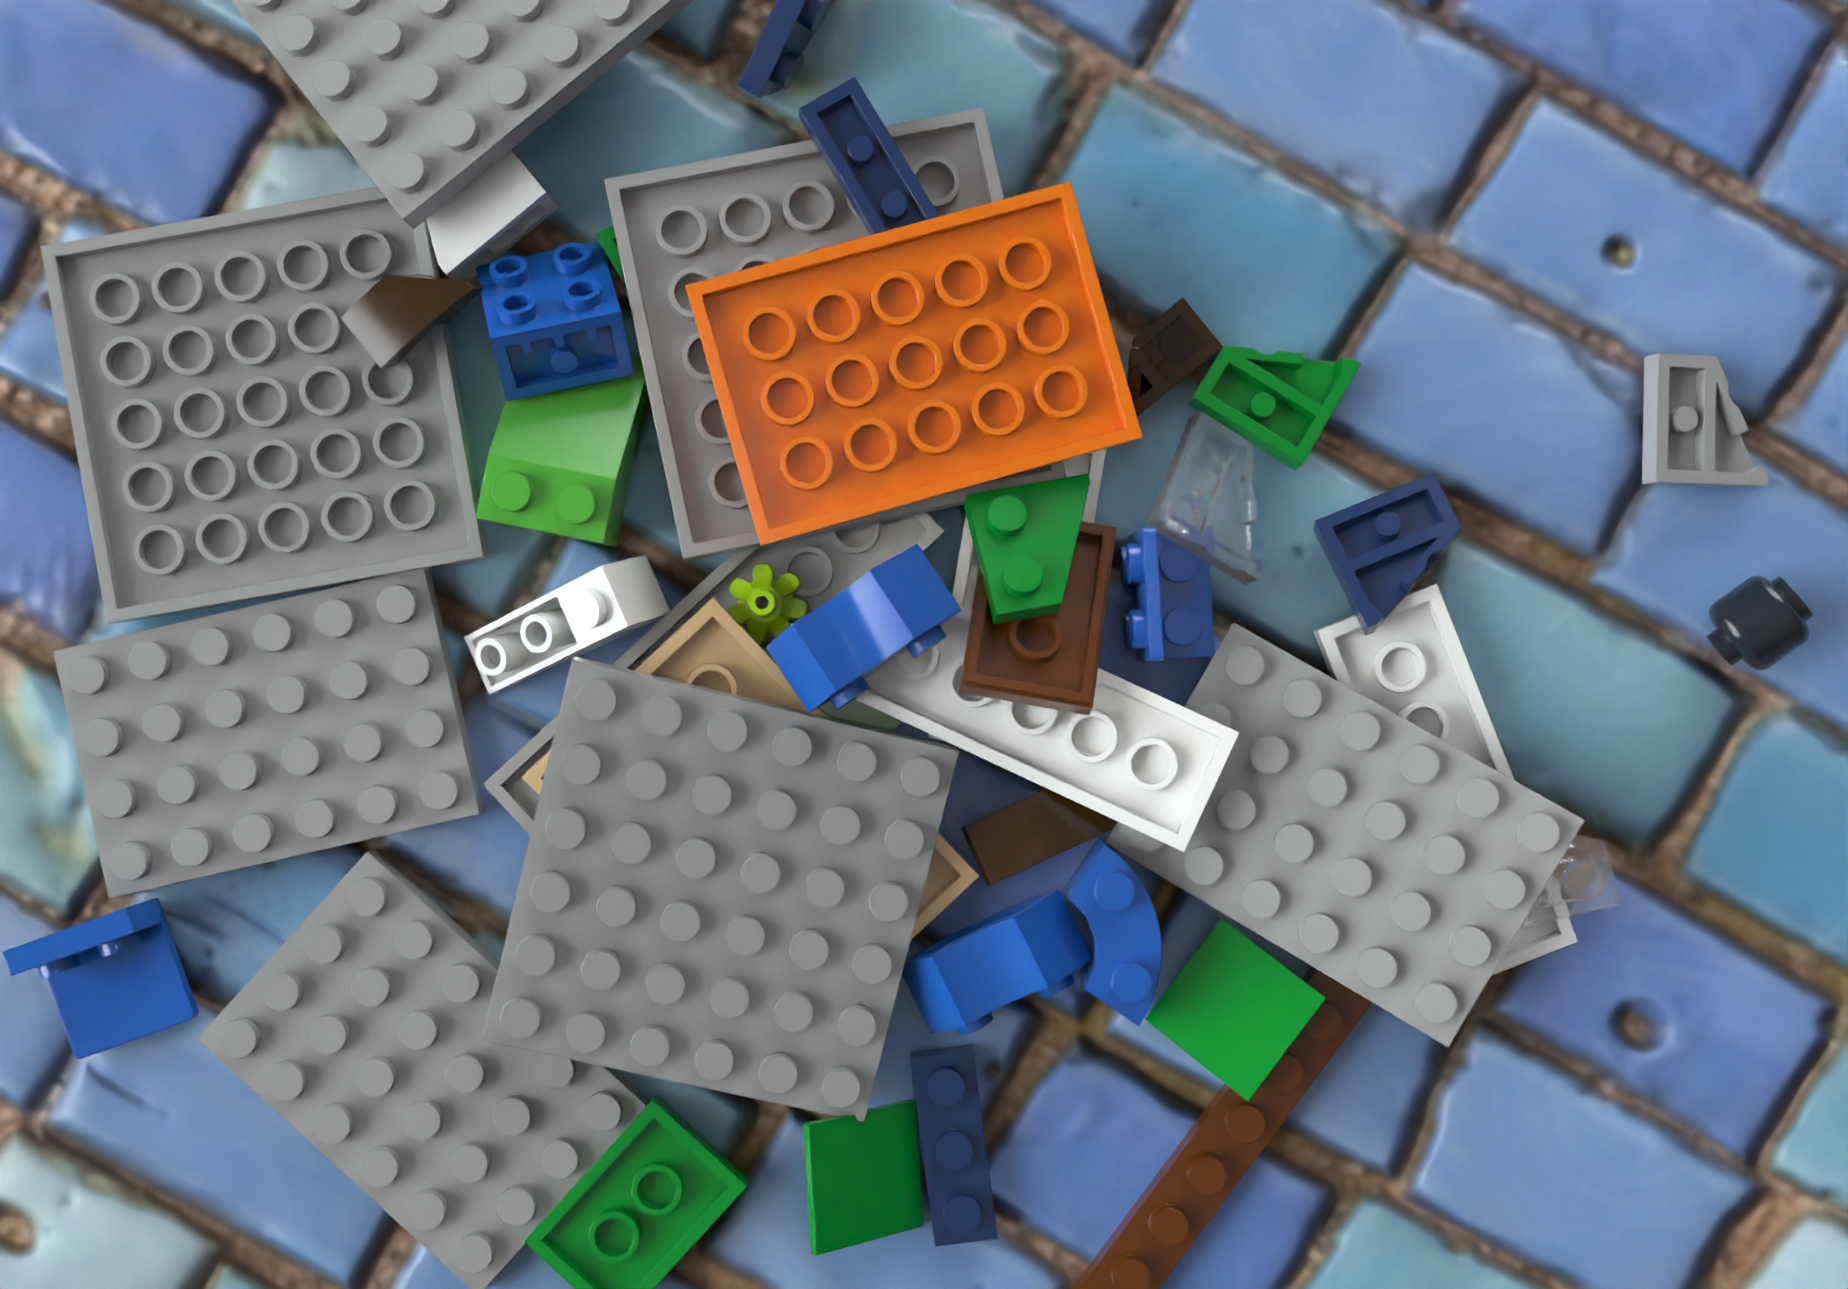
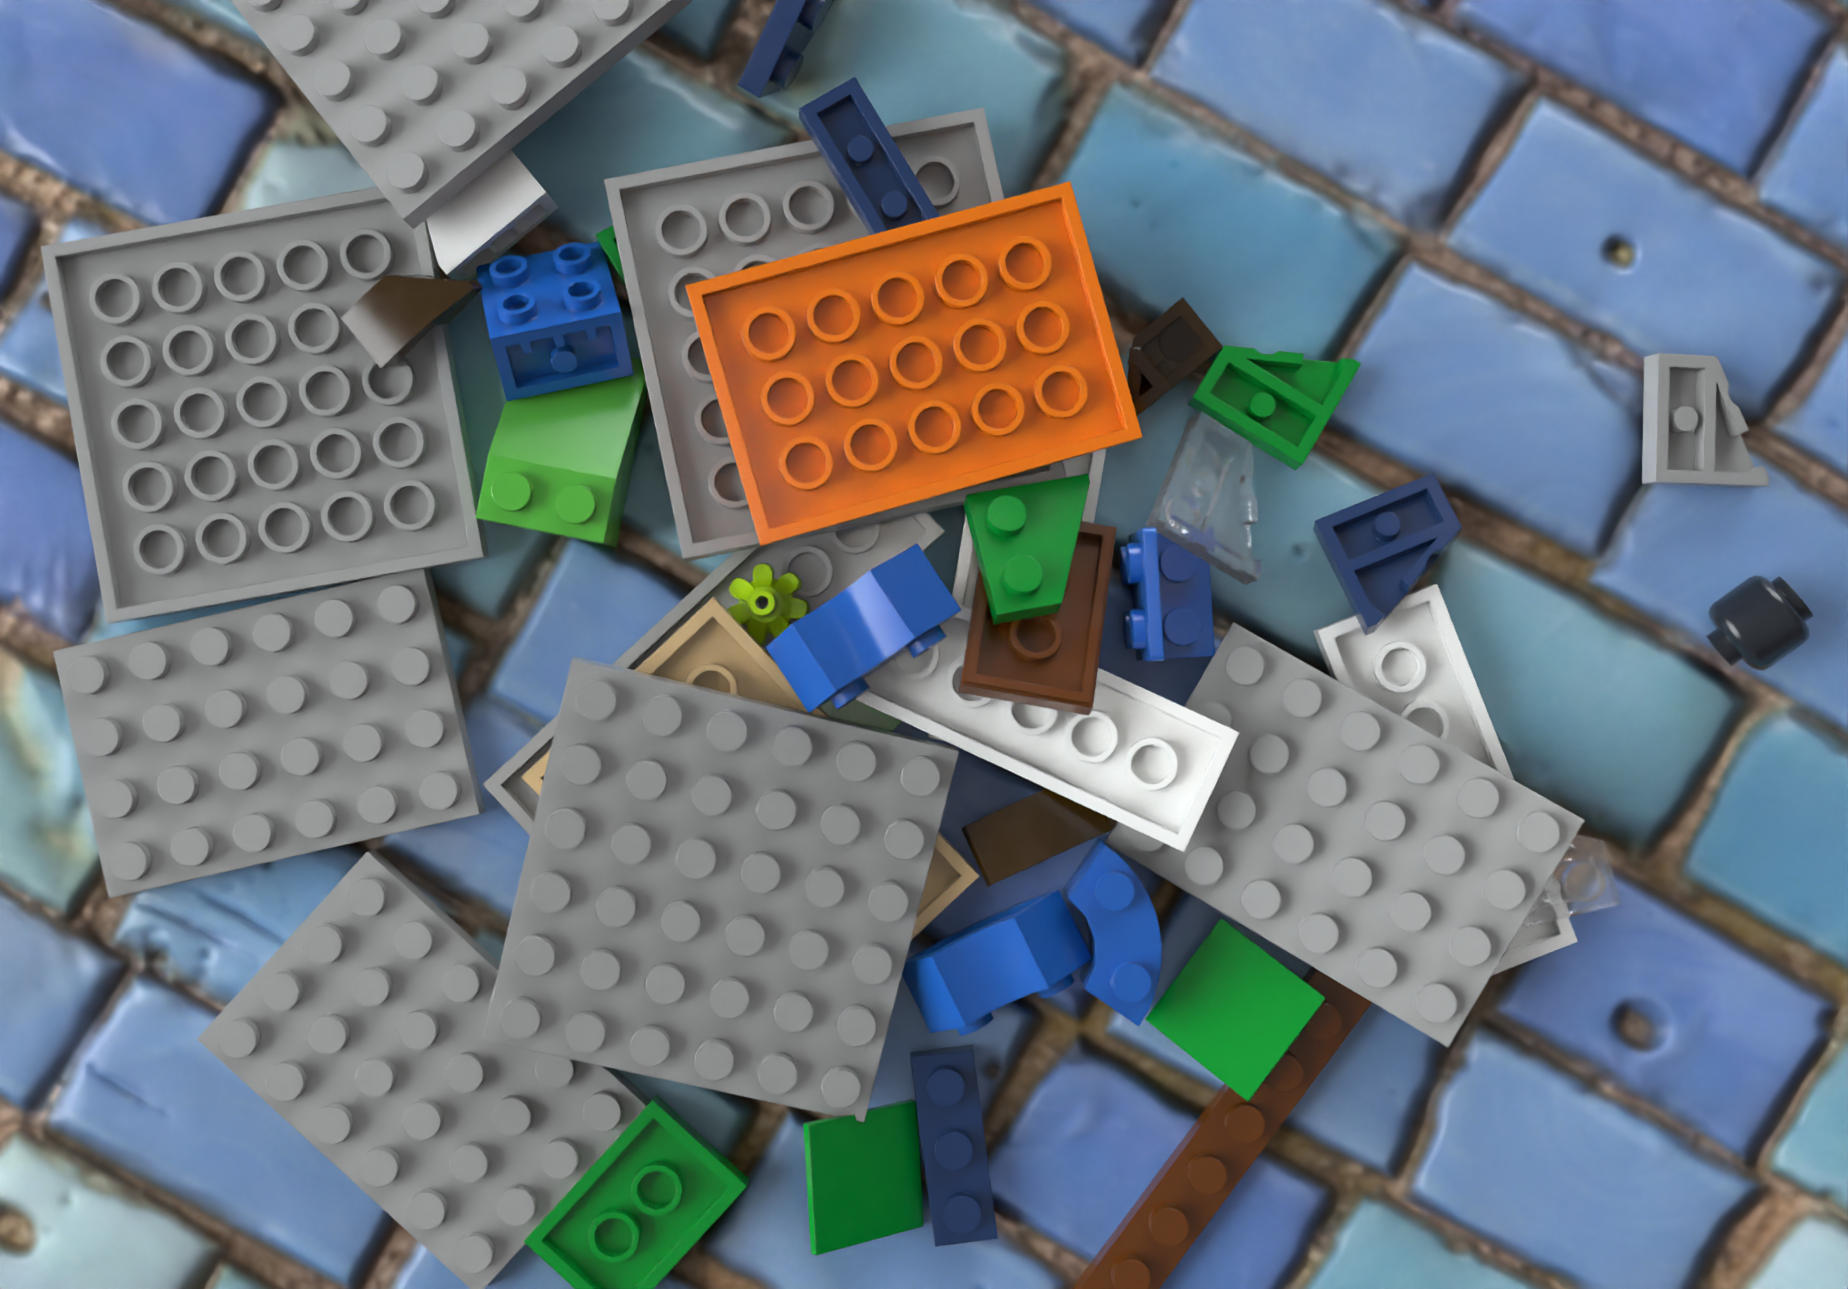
(111, 977): blue bracket -> none
(567, 622): white slope -> none

